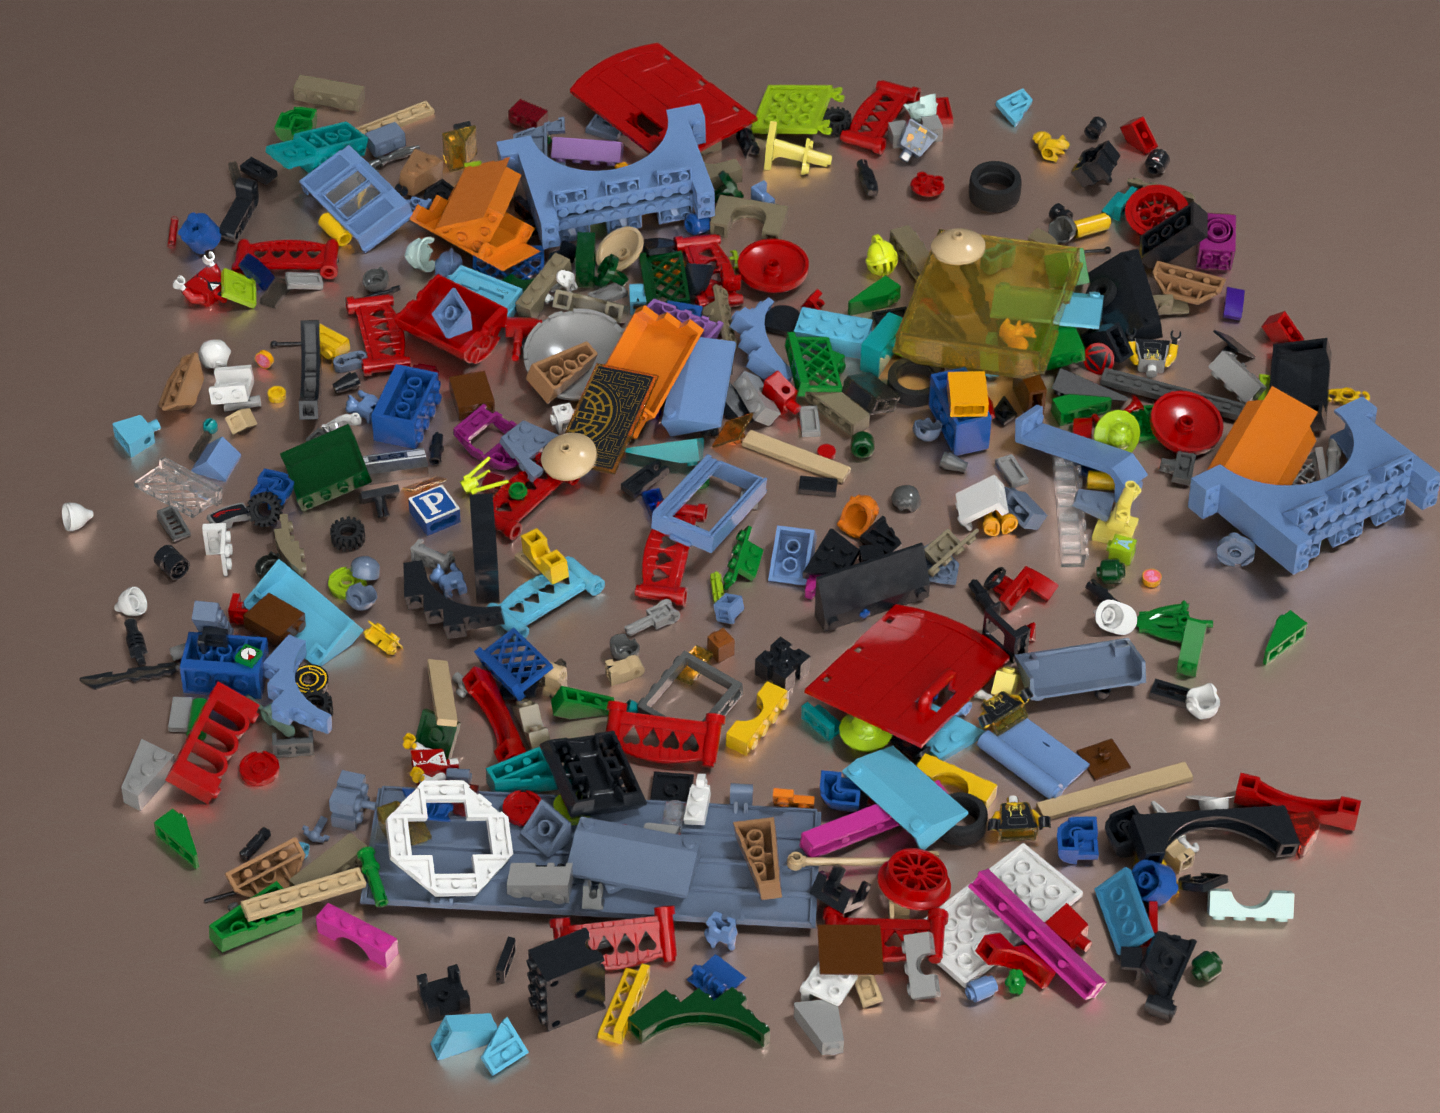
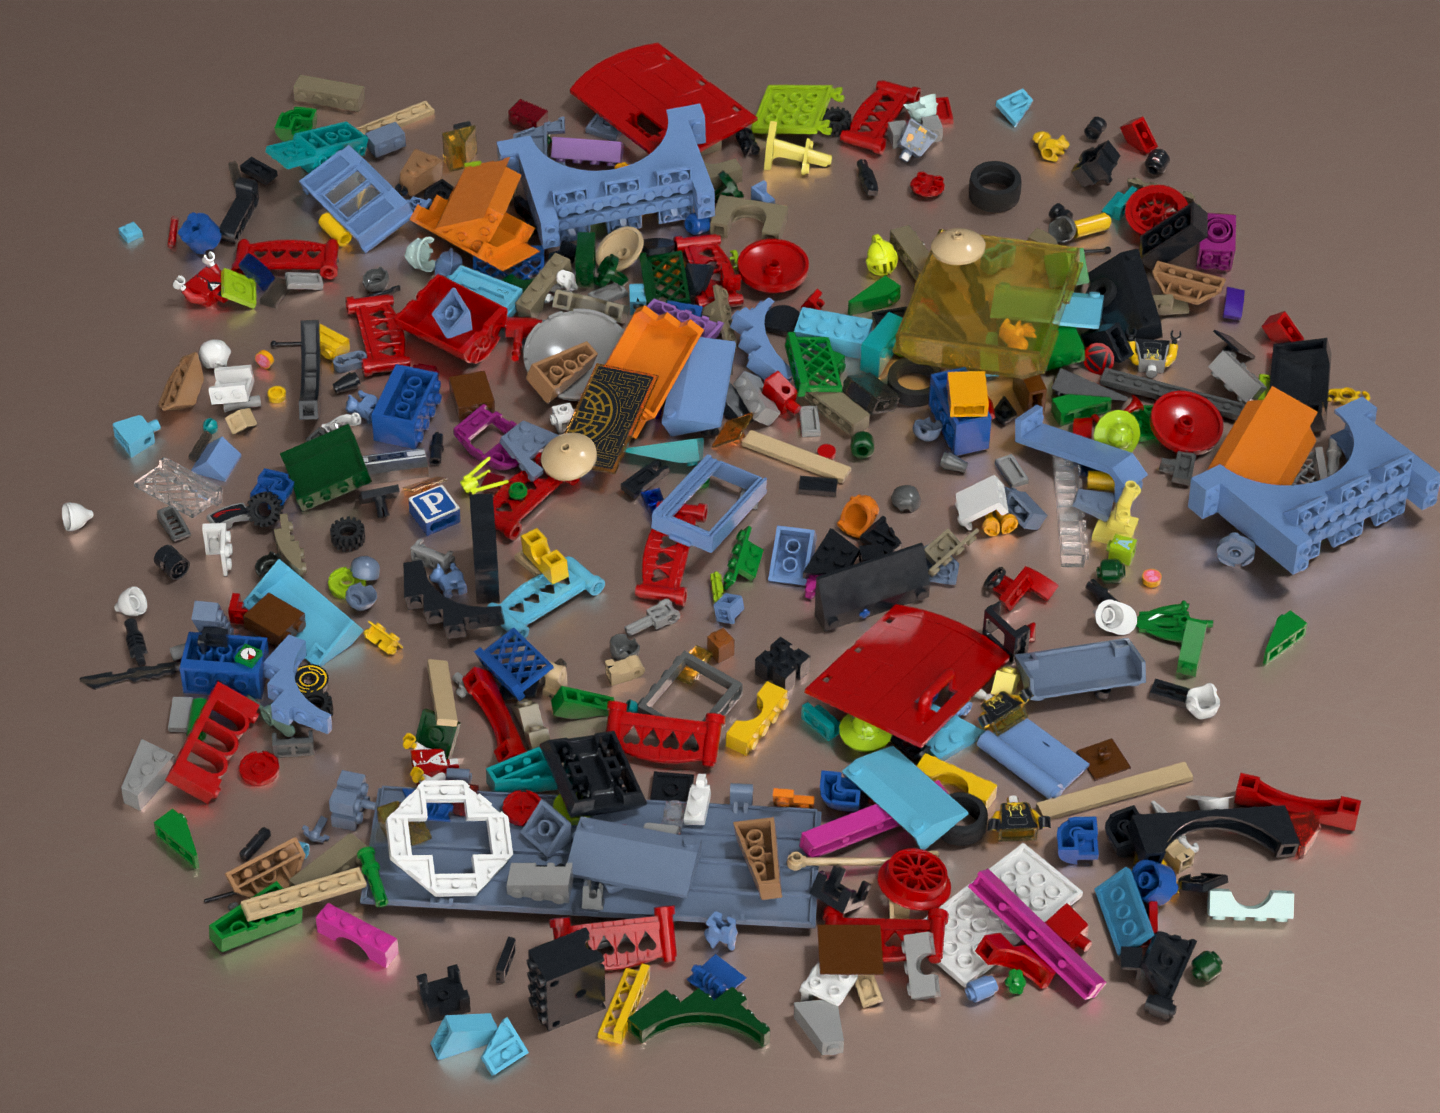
(130, 232): none -> medium azure plate
(398, 154): dark grey piece -> none
(980, 593): black axle -> none

